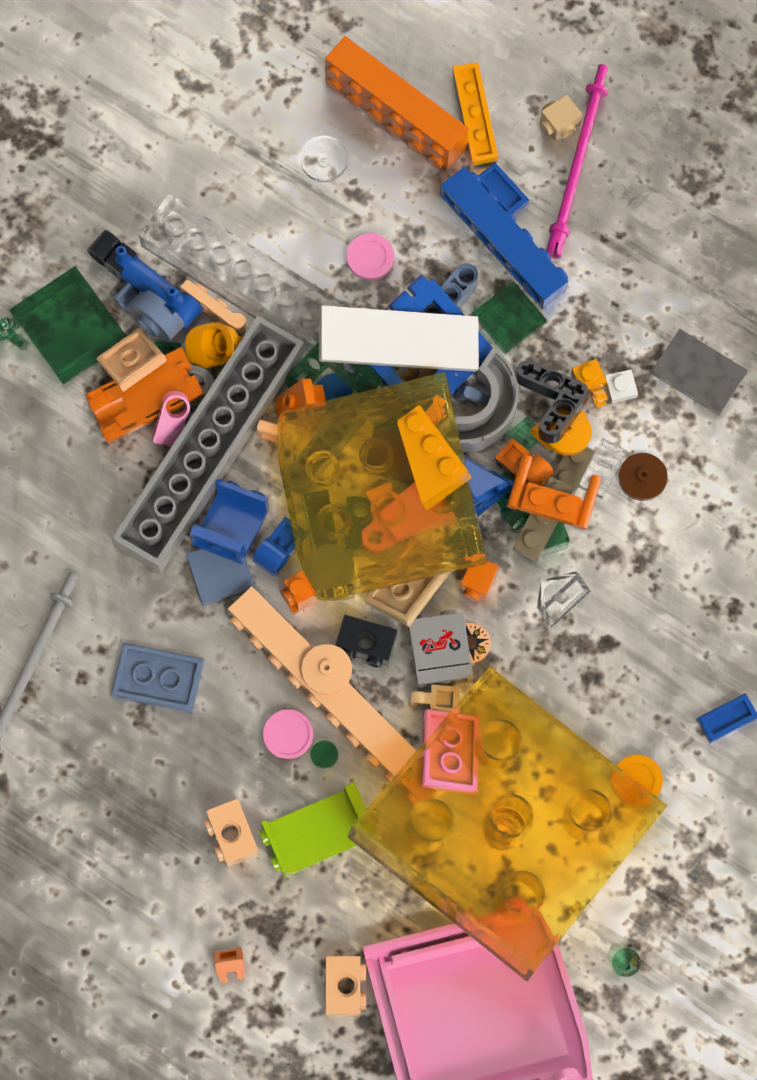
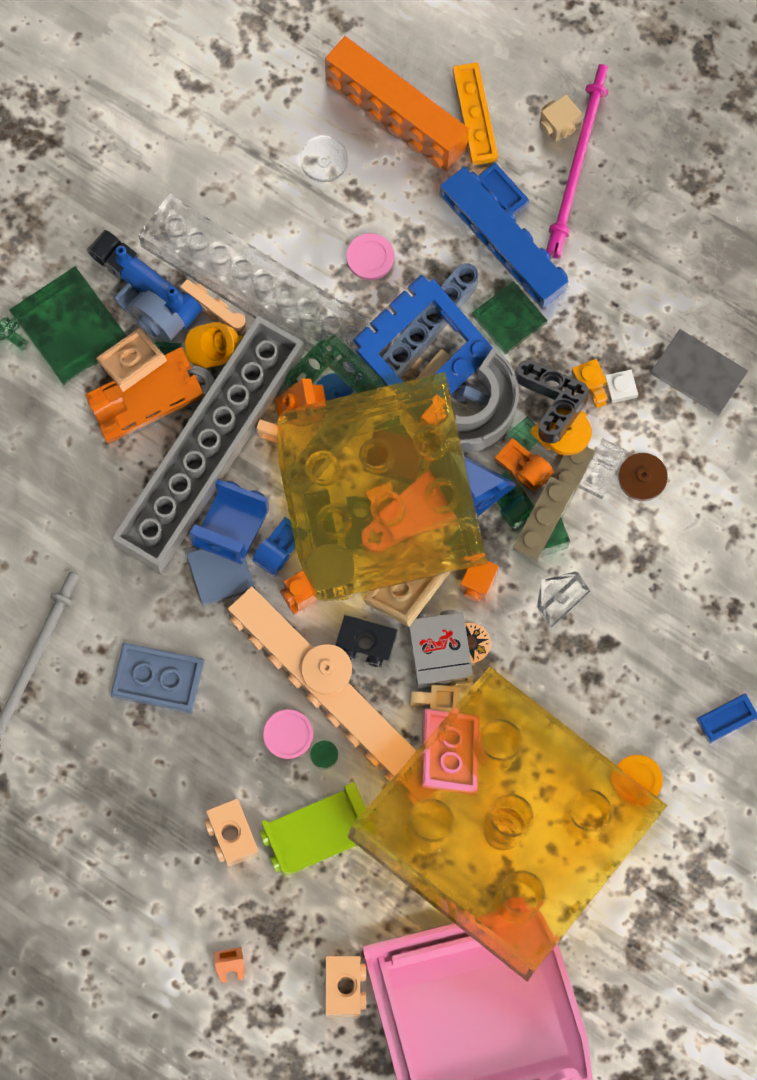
(170, 425): bright pink piece -> none
(398, 338): white tile -> none
(431, 459): light orange wedge -> none
(550, 502): orange plate -> none
(626, 963): clear green tile -> none

